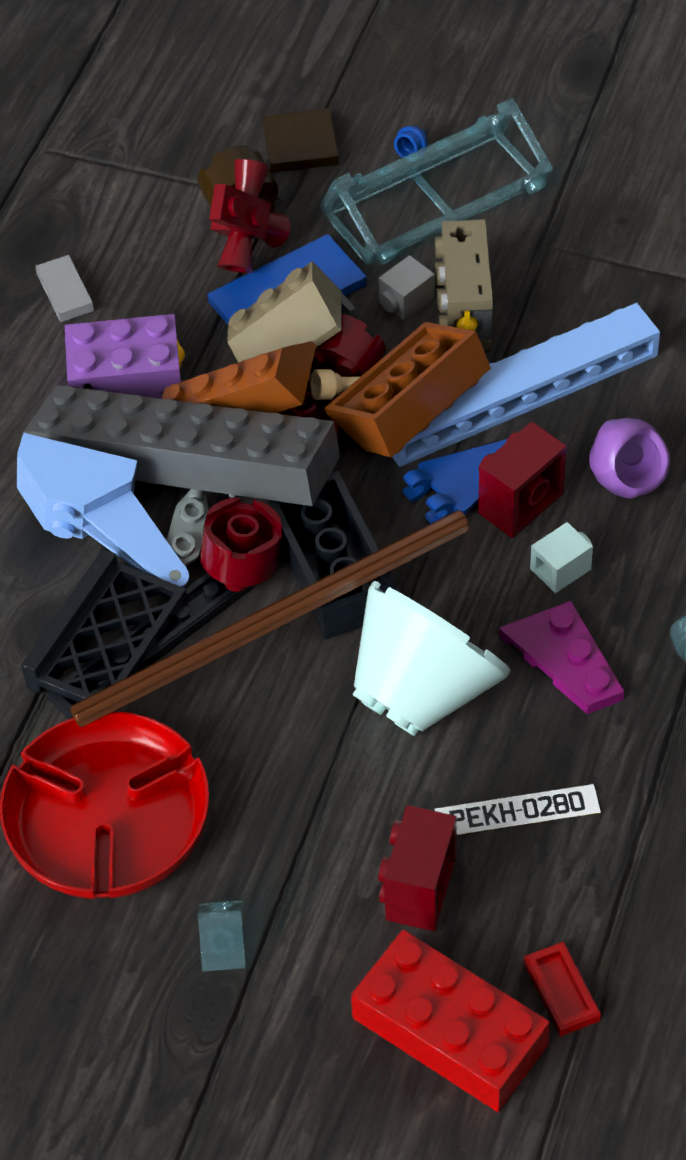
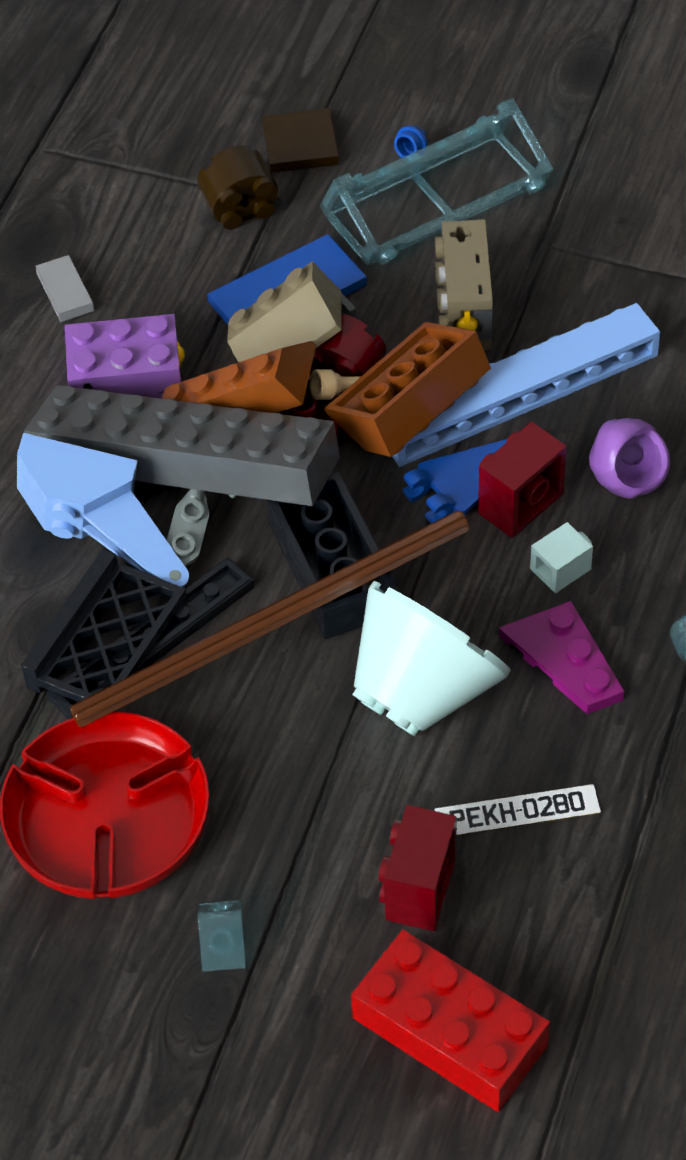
(241, 543): dark red brick -> none
(245, 217): dark red brick -> none
(406, 288): light grey brick -> none
(562, 989): red tile -> none

